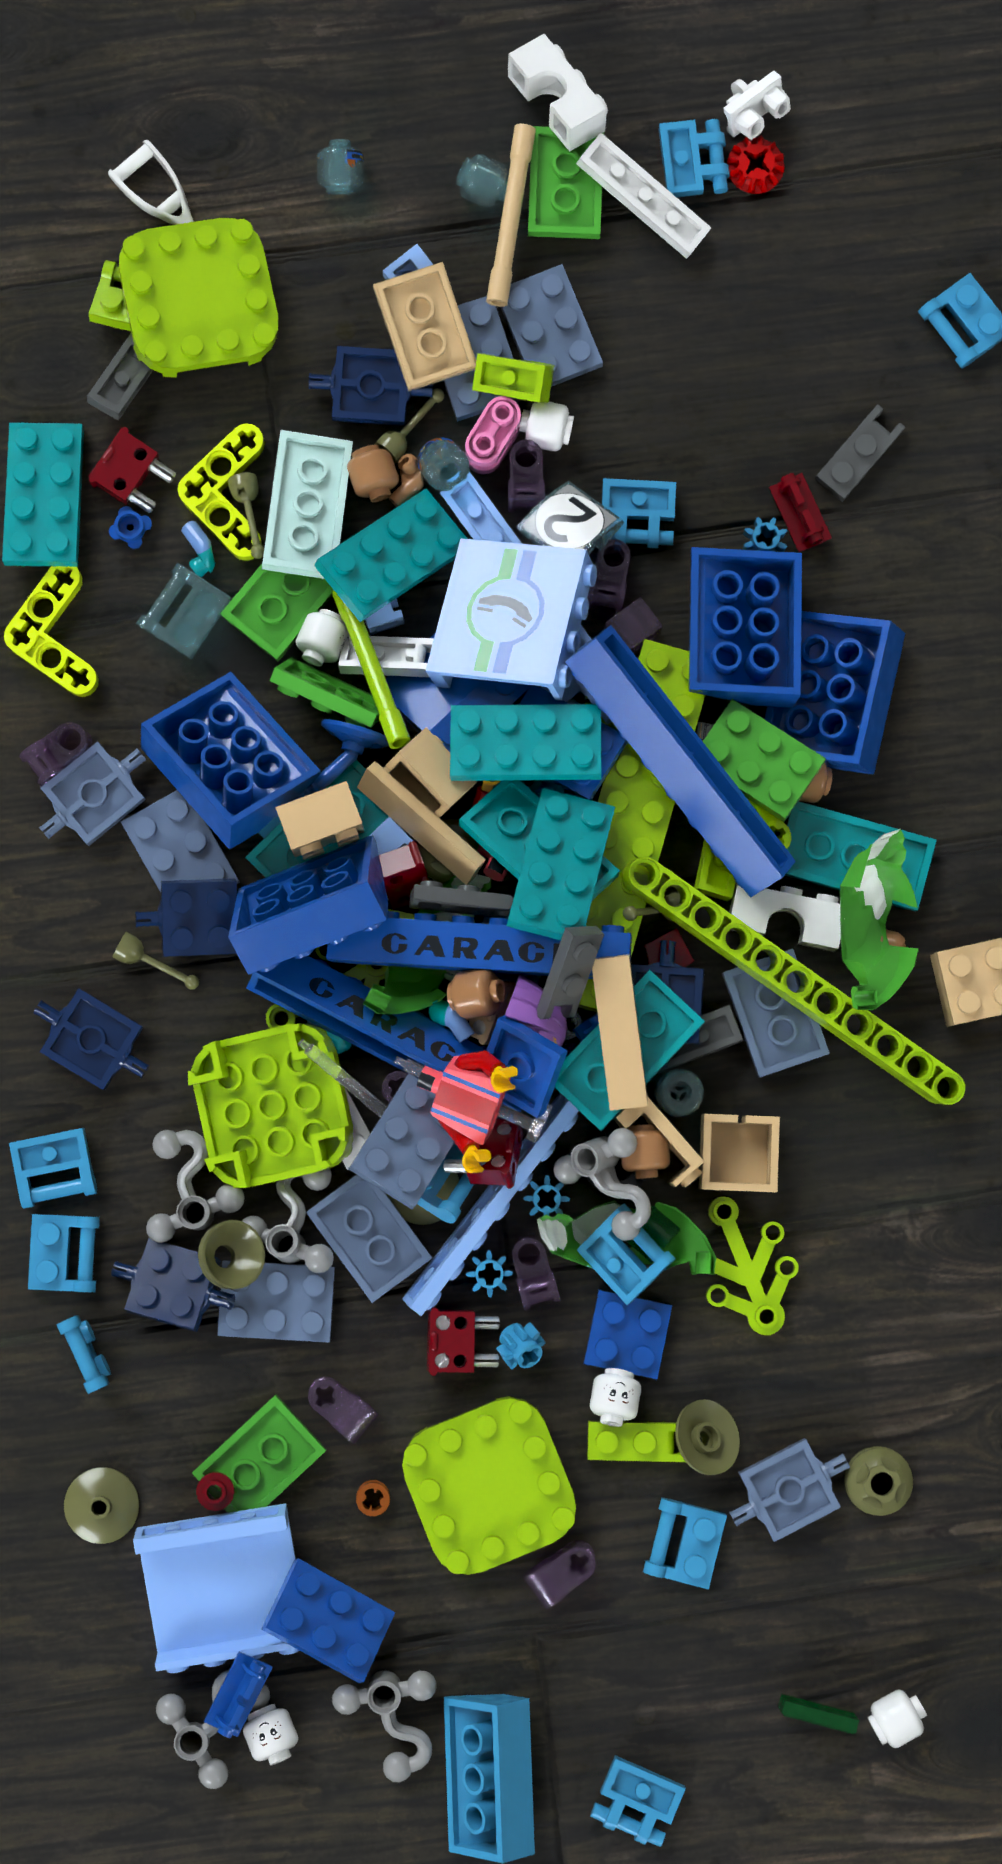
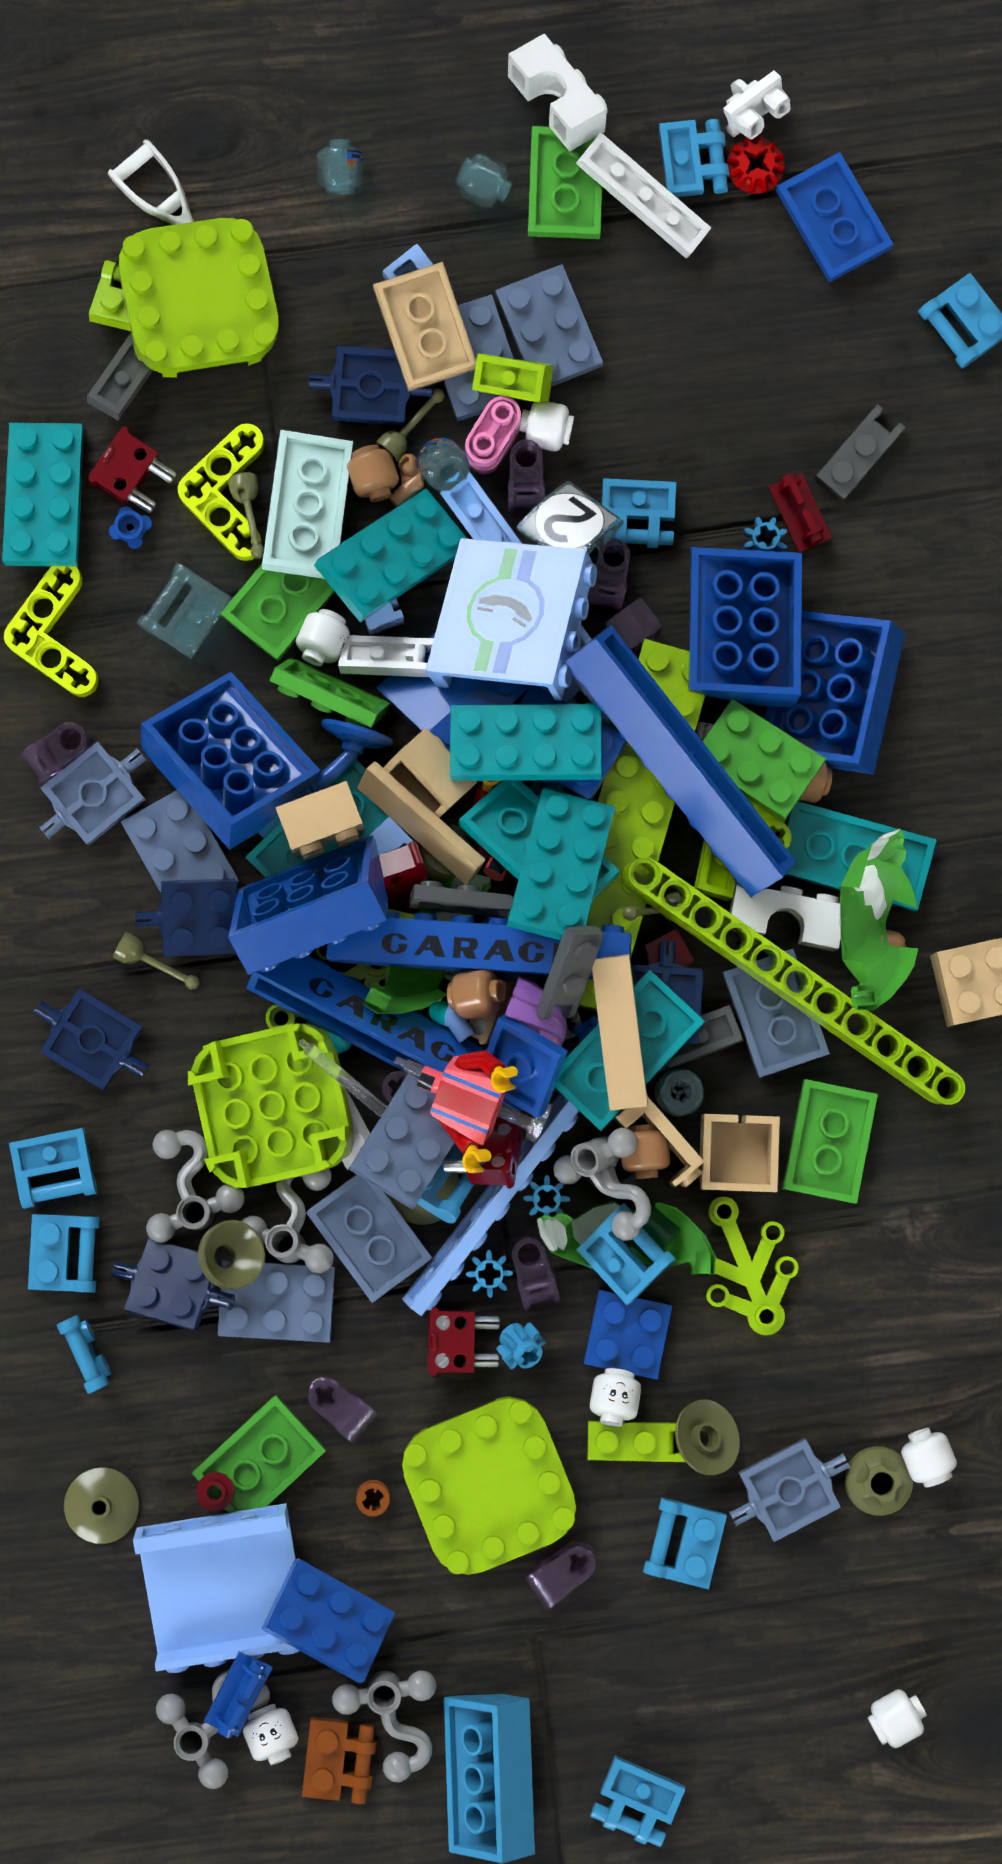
(202, 546): arm -> none
(326, 1759): none -> dark orange plate
(389, 715): lime piece -> none
(520, 158): tan piece -> none
(818, 1714): dark green tile -> none
(829, 1141): none -> bright green plate
(834, 217): none -> blue plate
(929, 1457): none -> white head

